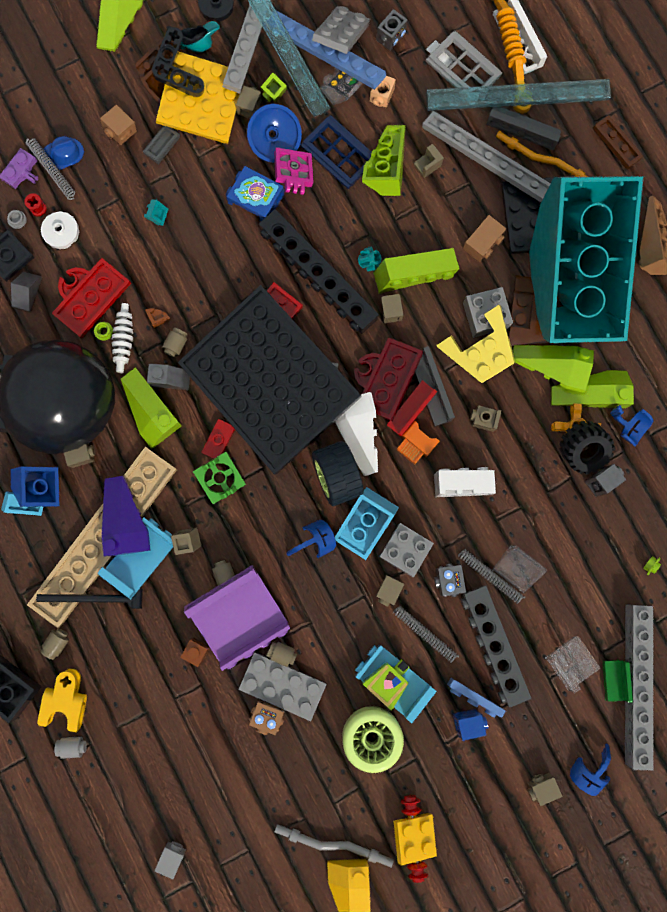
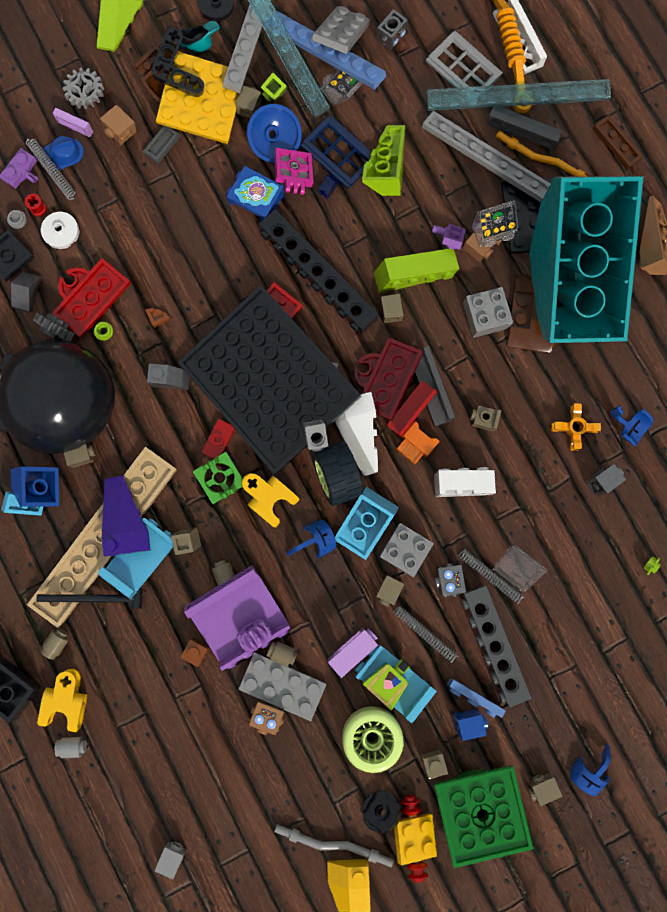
(53, 326): none -> dark grey gear
(73, 122): none -> lavender tile
(83, 85): none -> light grey gear
(122, 337): white piece -> none
(150, 413): lime wedge -> none
(156, 212): teal tile -> none
(175, 342): dark tan brick -> none
(254, 635): none -> medium lavender gear
(265, 496): none -> yellow piece
(313, 427): none -> light grey brick
(328, 186): none -> clear blue piece
(353, 651): none -> lavender window
(369, 259): teal gear -> none
(375, 805): none -> black plate
(382, 99): light nougat brick -> none
(429, 162): dark tan panel -> none
(434, 764): none -> dark tan brick
(444, 58): white sticker -> none
(452, 235): none -> medium lavender plate
(486, 356): light yellow wing -> none
(495, 834): none -> green piece
(496, 224): none -> slope
(563, 363): lime wedge -> none
(573, 663): clear bracket -> none
(595, 456): black tyre -> none
(603, 390): lime wedge -> none
(617, 680): green panel -> none
(640, 712): light grey brick -> none

